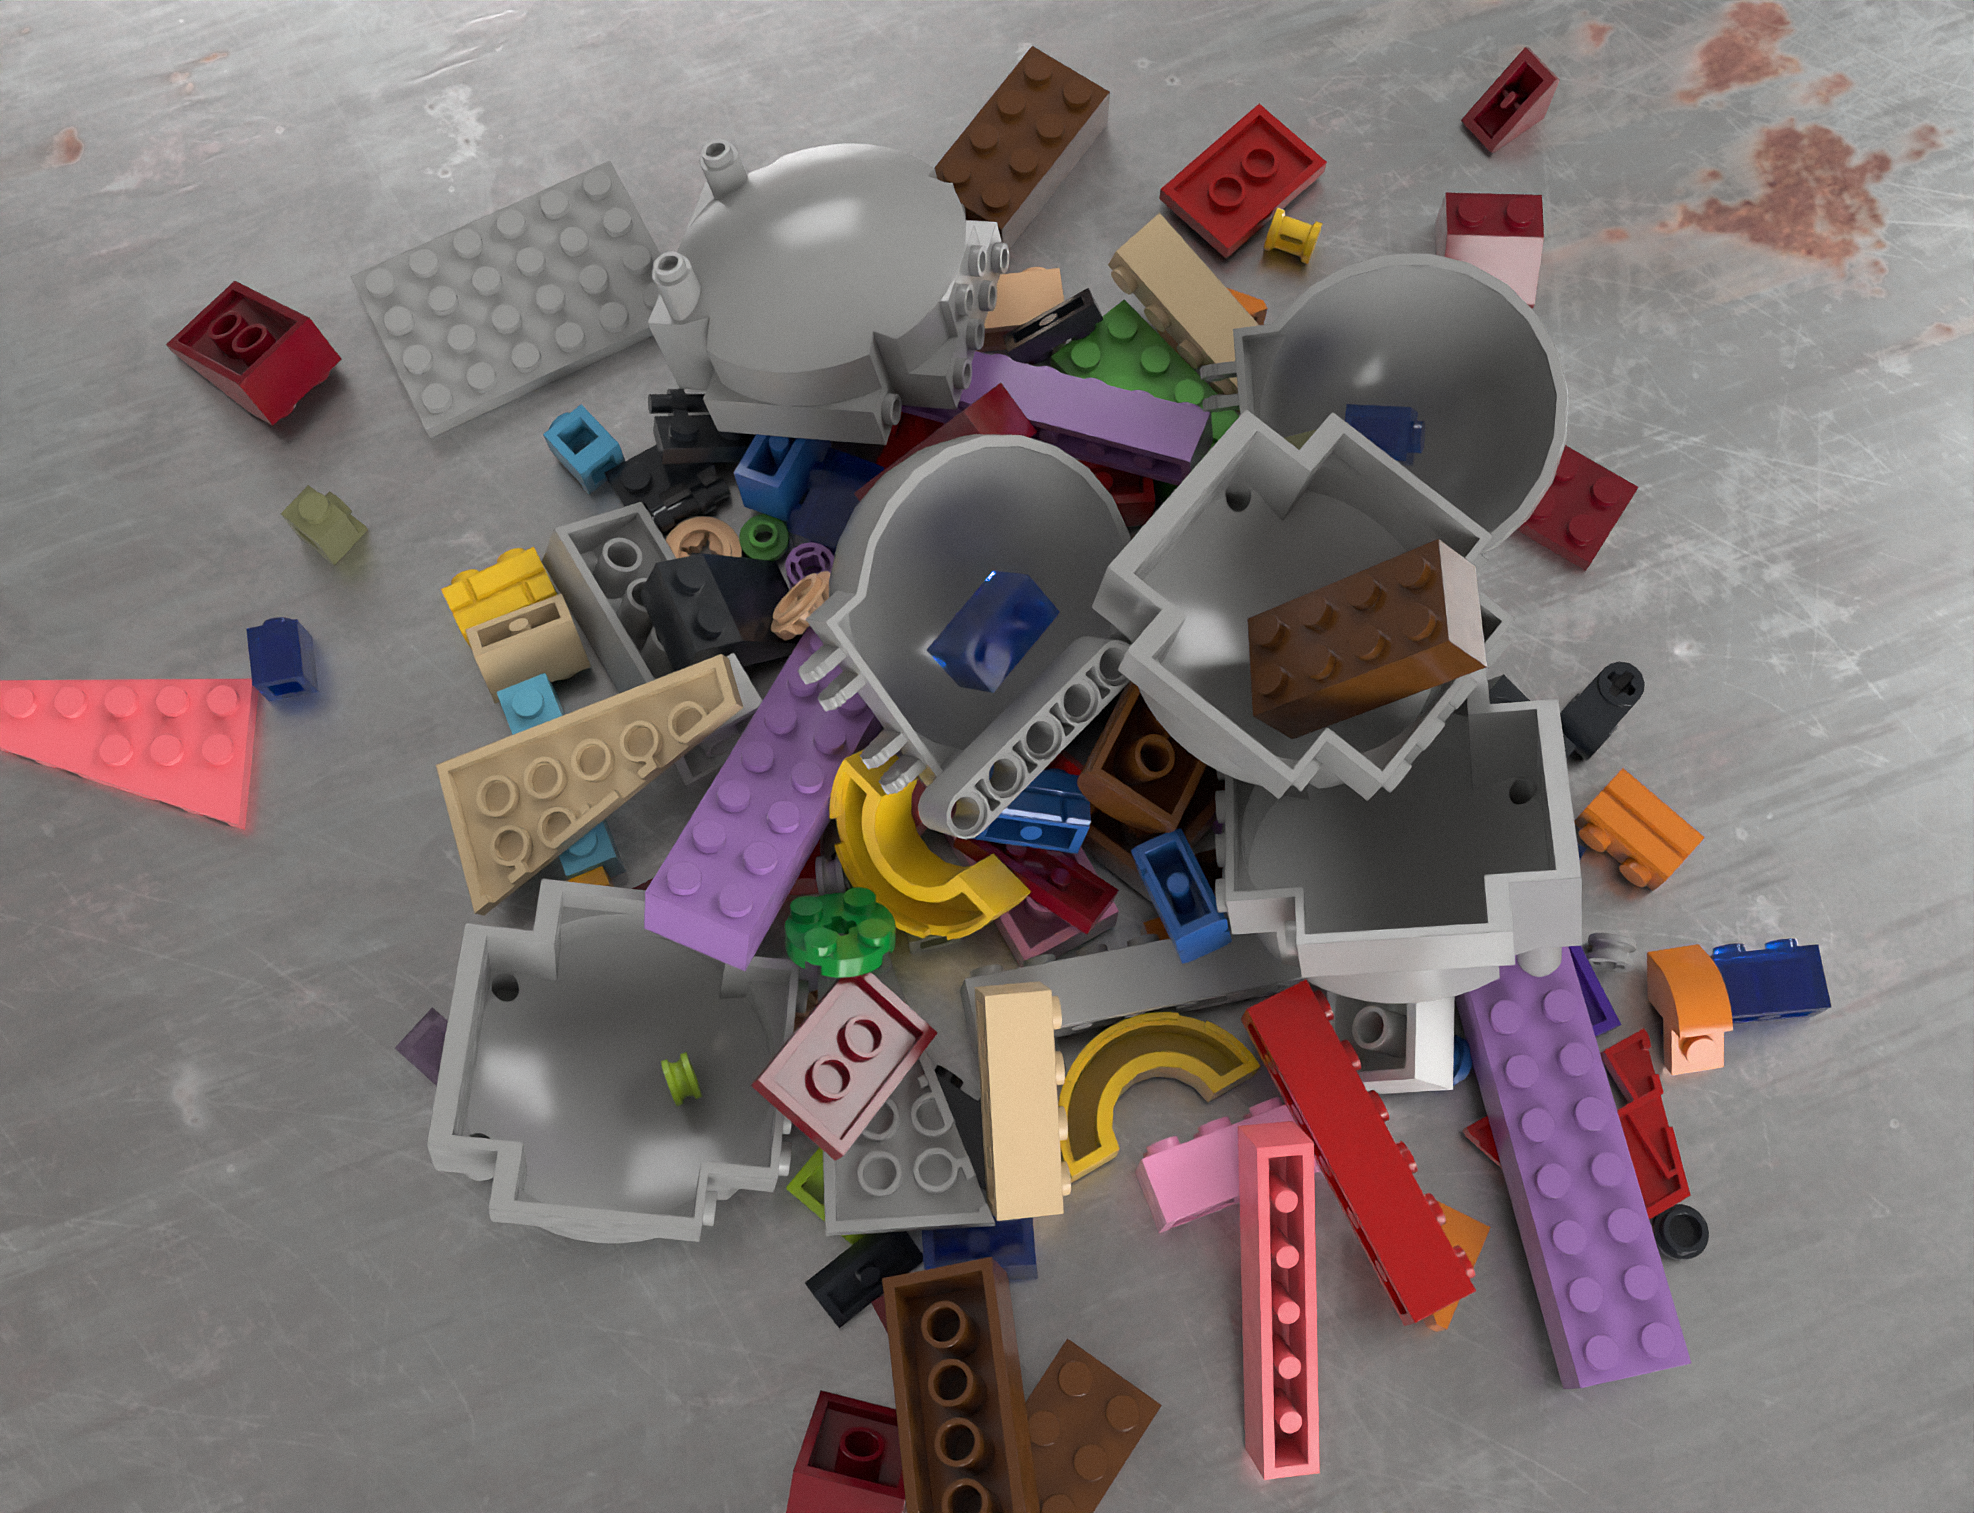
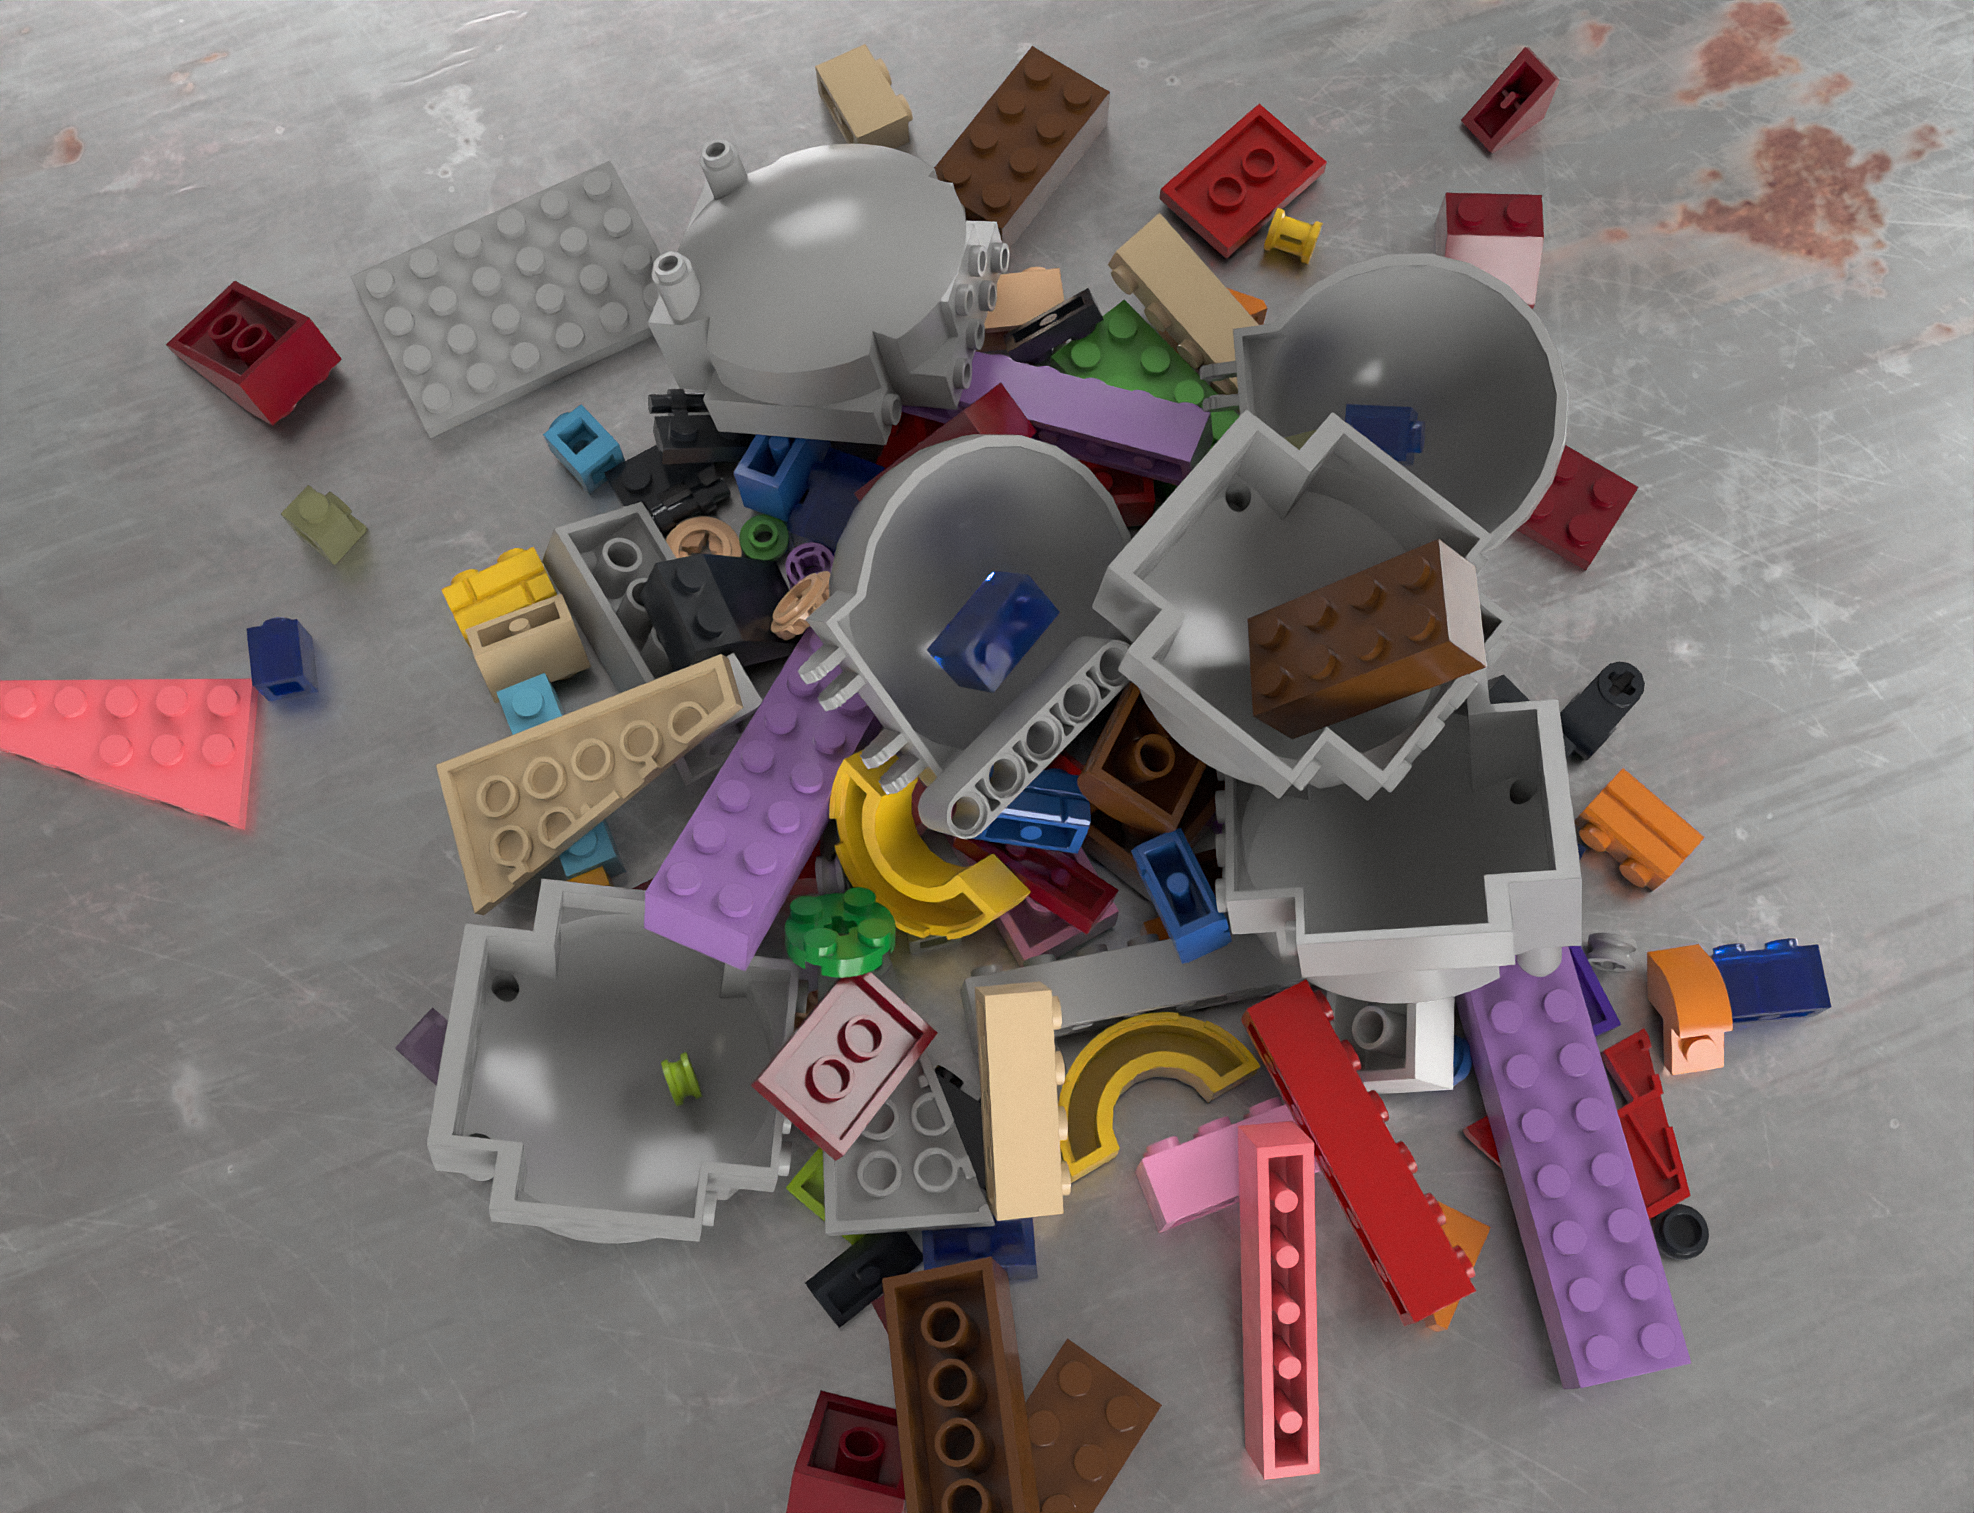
(862, 100): none -> tan brick

